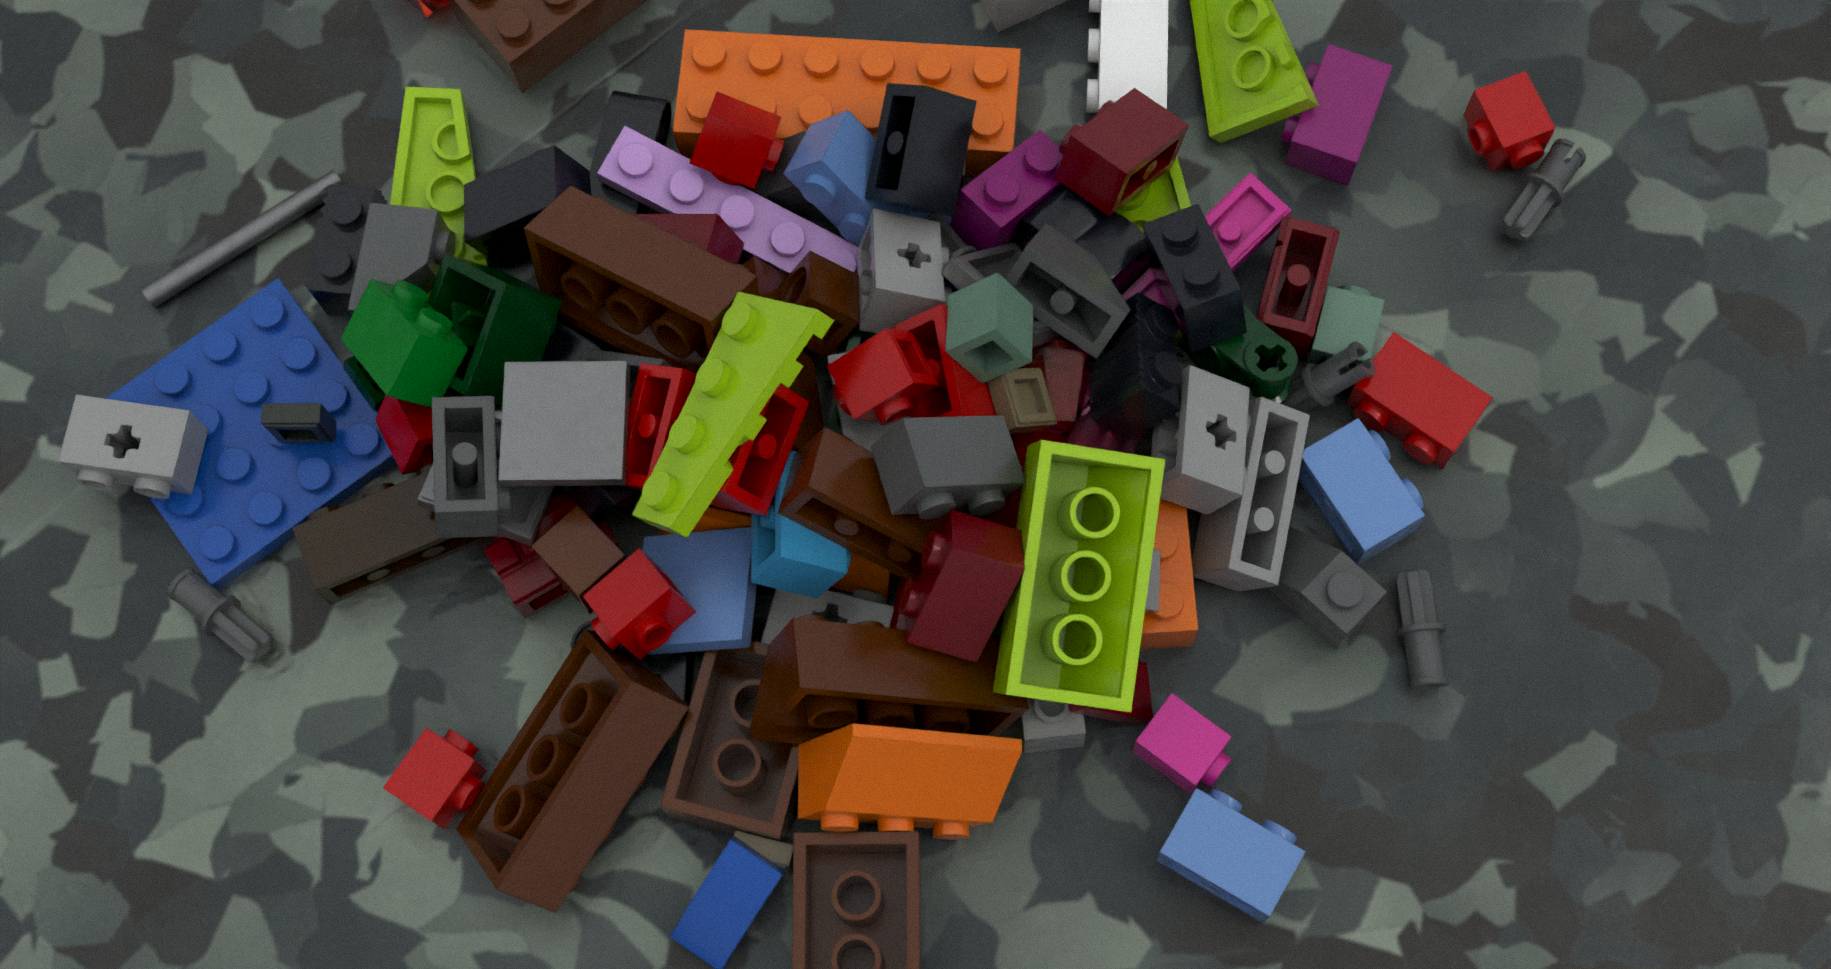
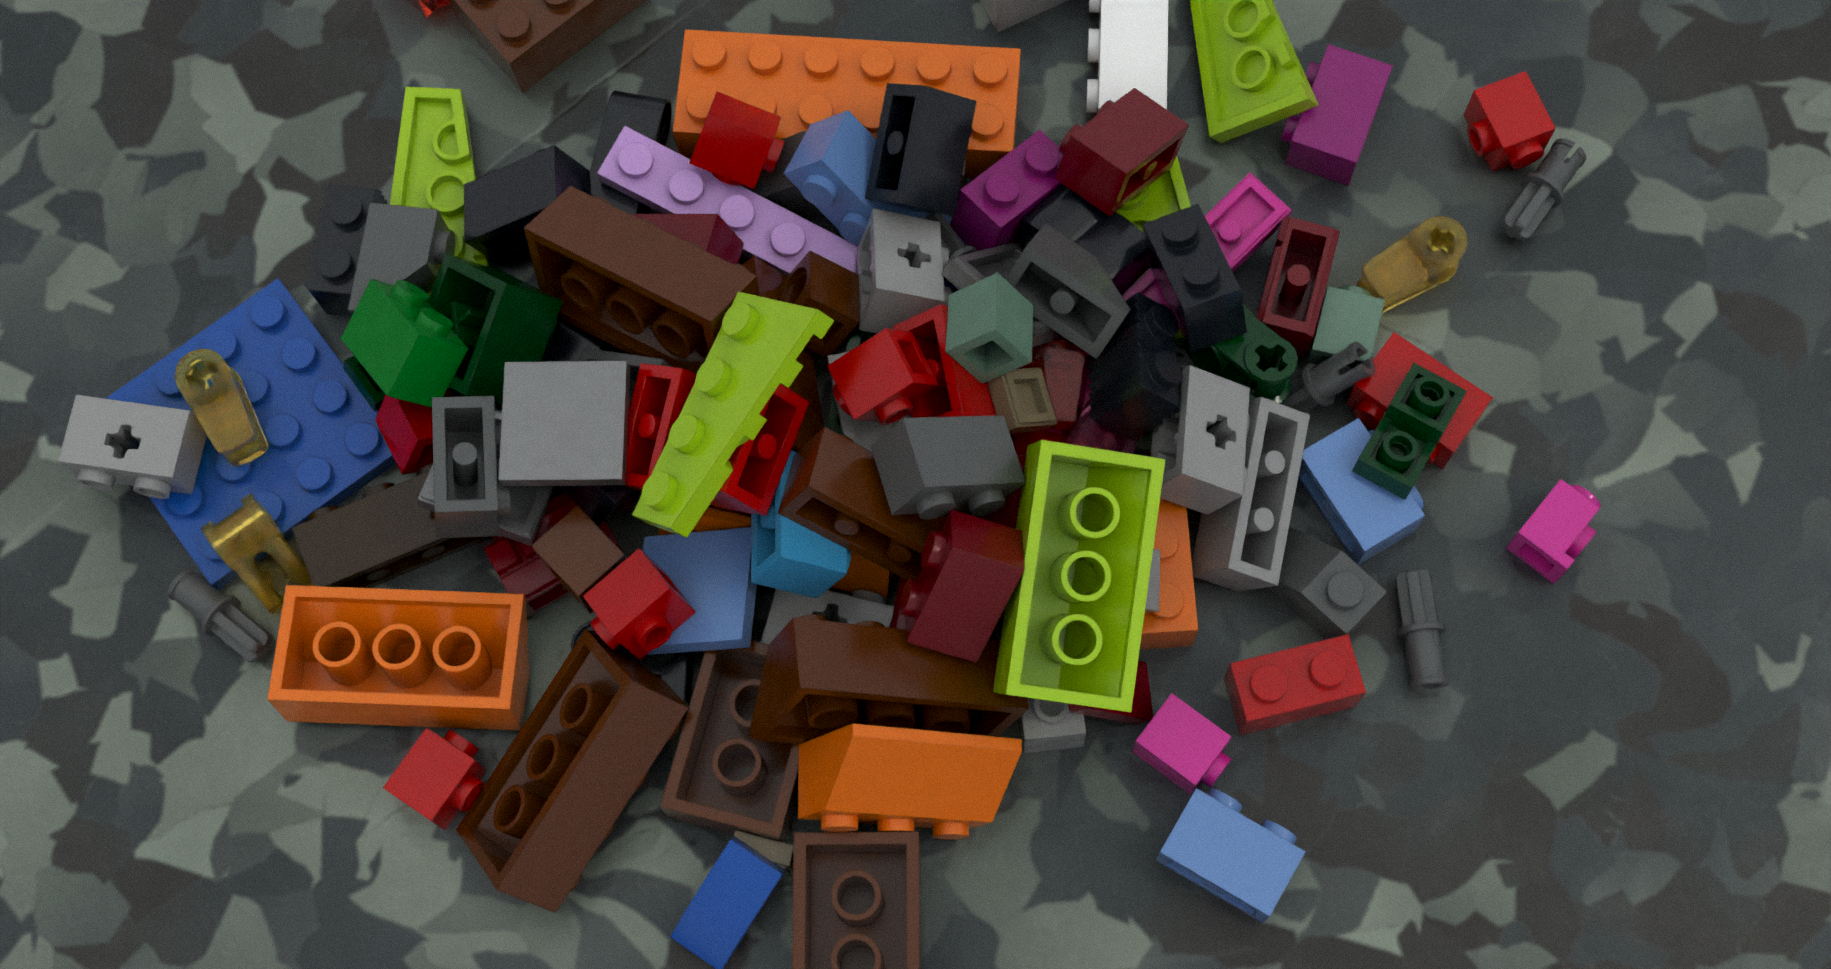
(222, 408): none -> clear yellow piece
(239, 240): flat silver bar -> none
(250, 532): none -> clear yellow piece
(299, 422): pearl dark grey tile -> none
(401, 658): none -> orange slope
(1294, 684): none -> red brick
(1409, 268): none -> clear yellow piece
(1409, 431): none -> dark green slope
(1557, 530): none -> dark pink brick

